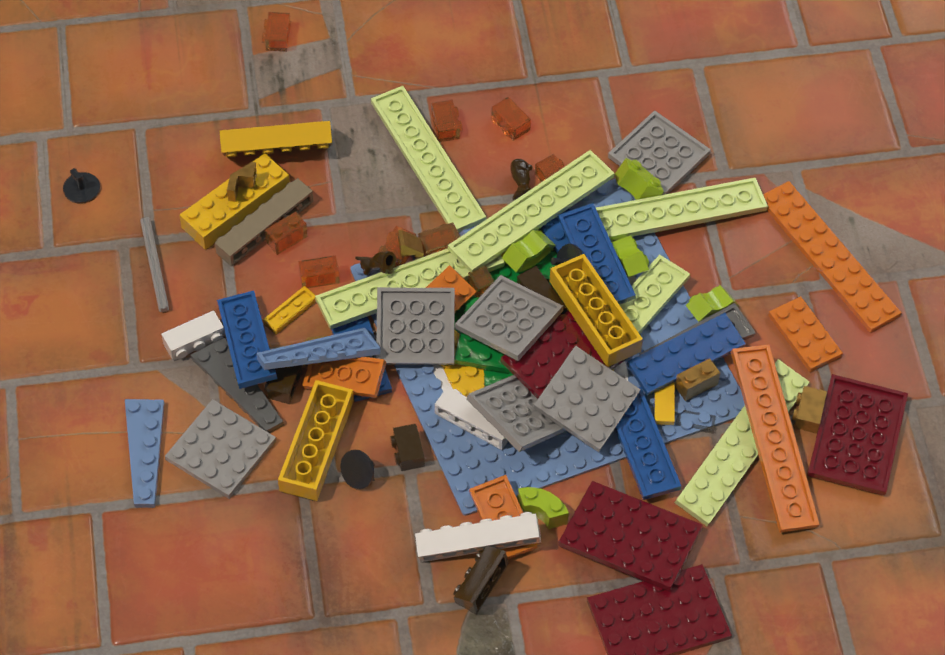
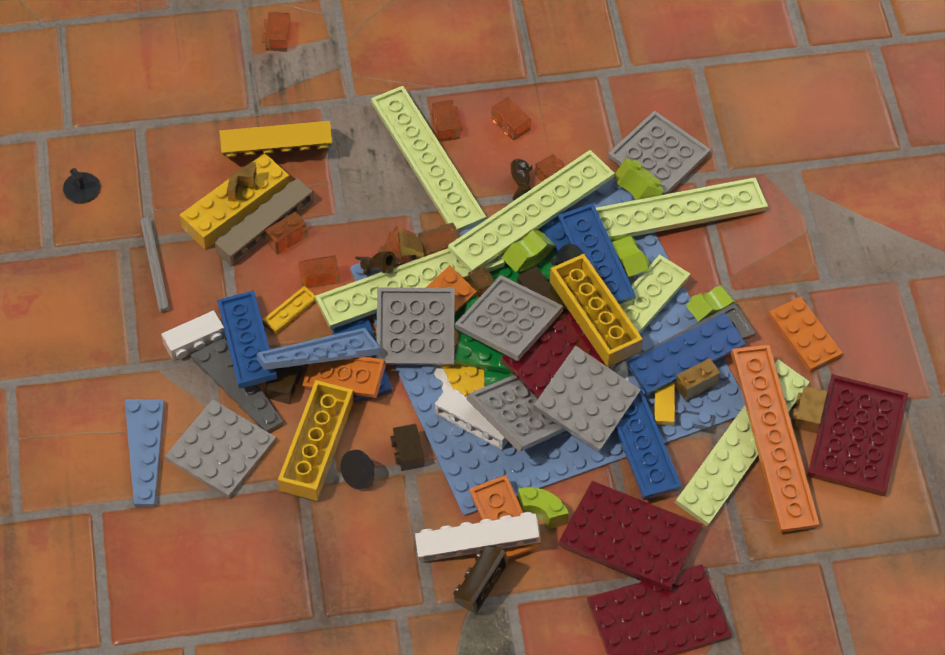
(830, 257): orange plate -> none

